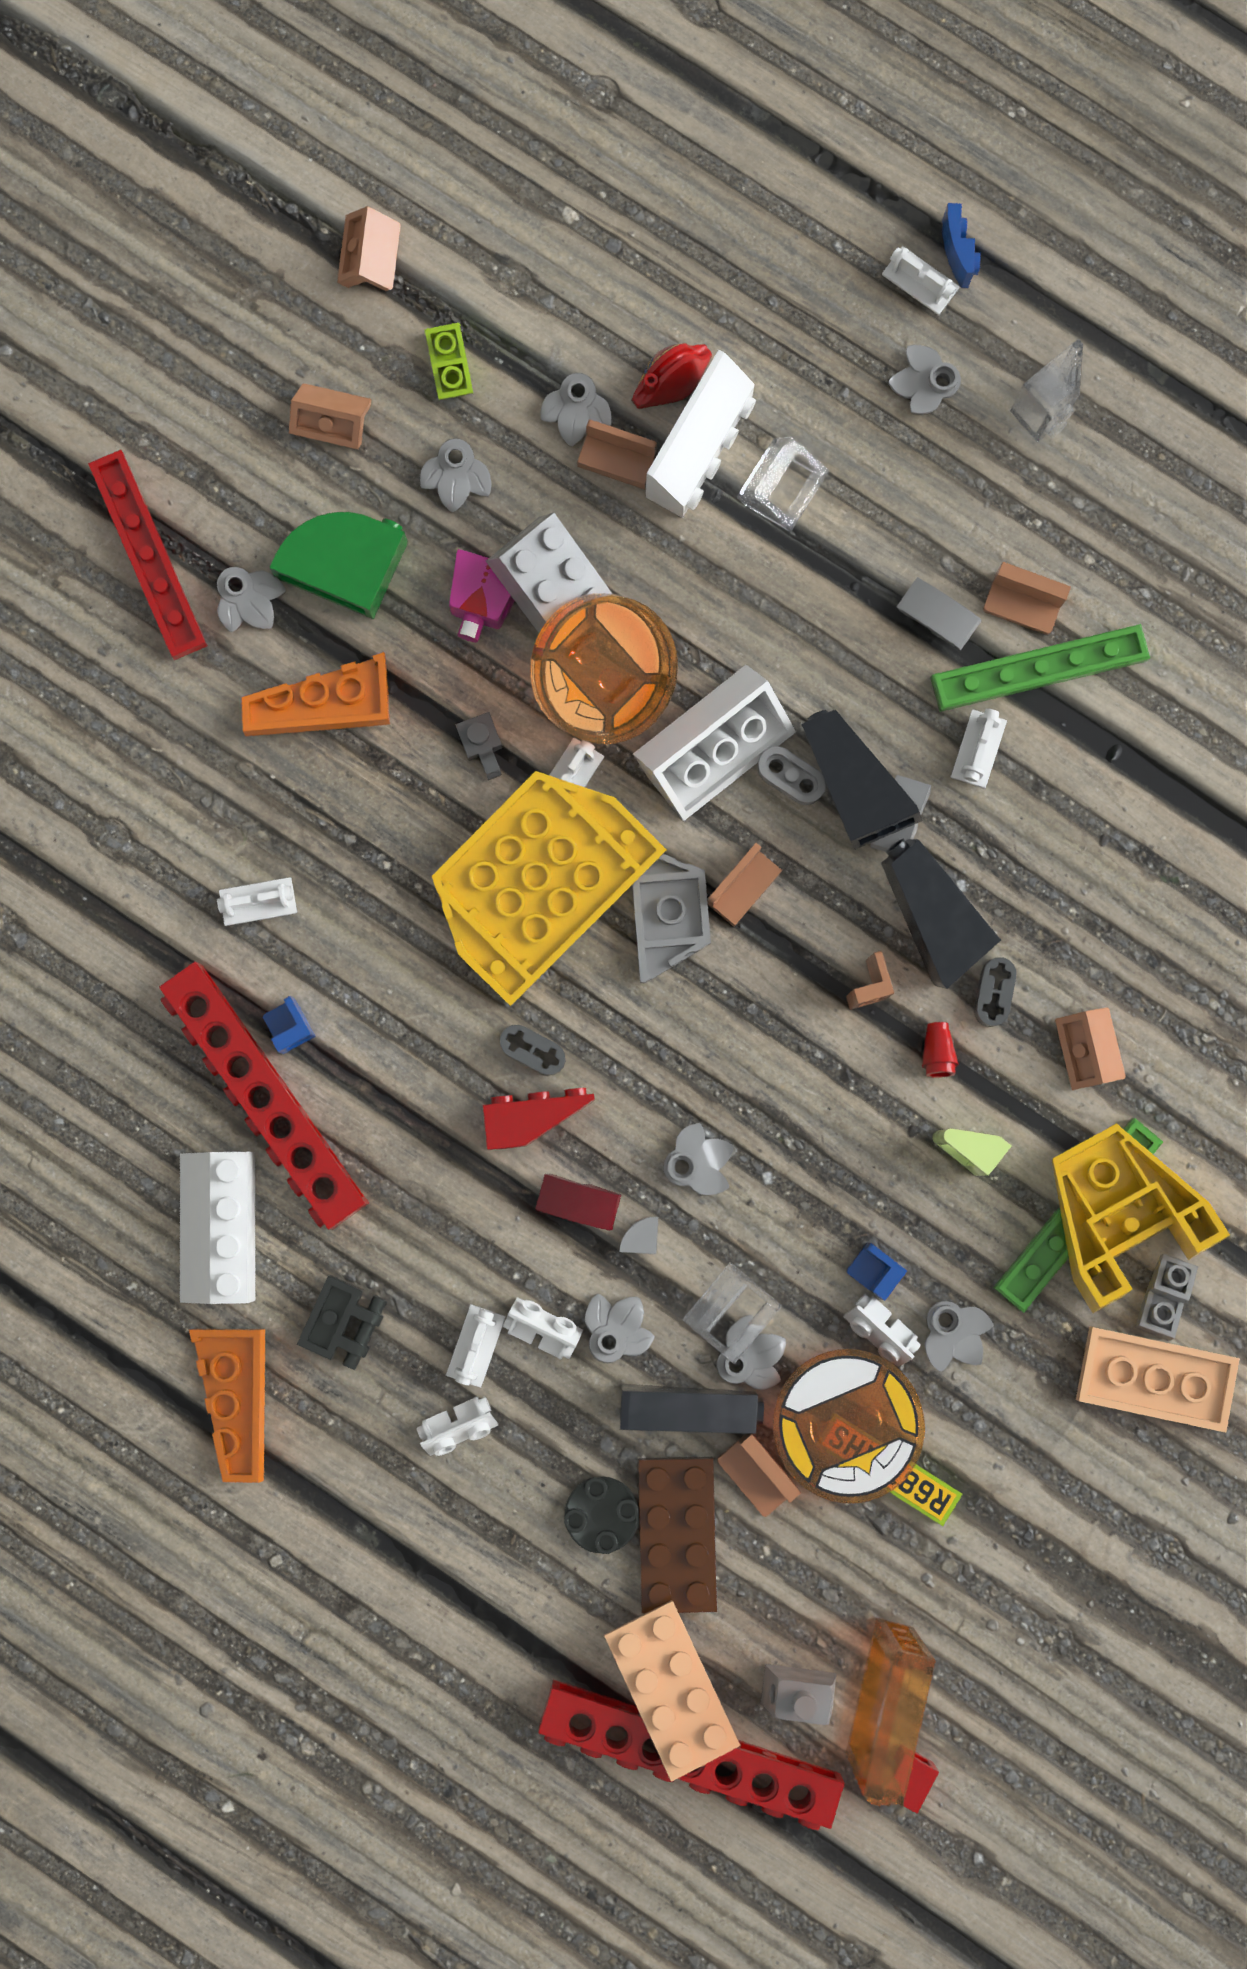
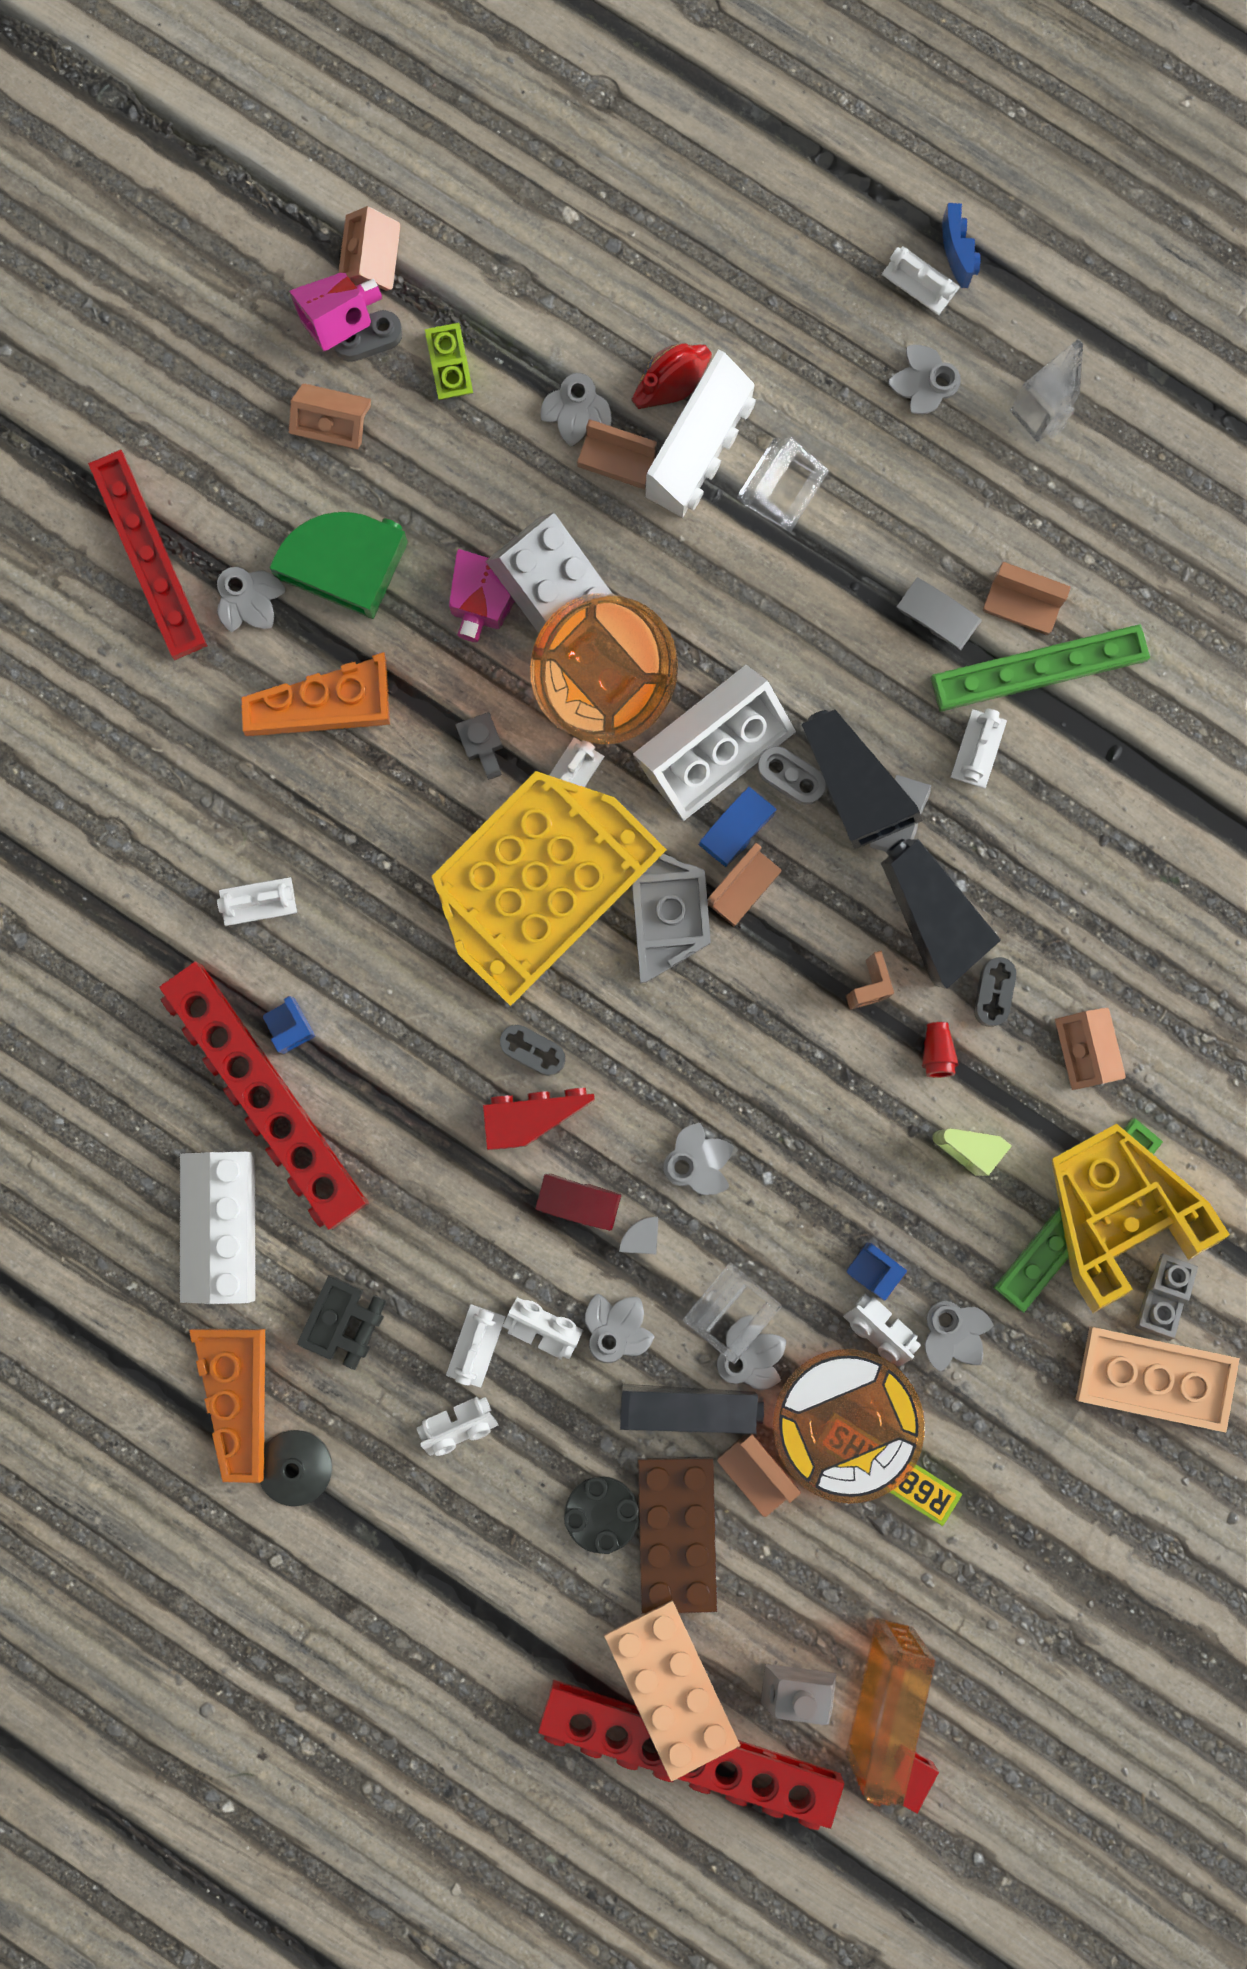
(313, 1462): none -> pearl dark grey dish
(334, 308): none -> dark pink torso
(371, 340): none -> dark grey plate
(455, 480): light grey plate -> none
(737, 826): none -> blue slope

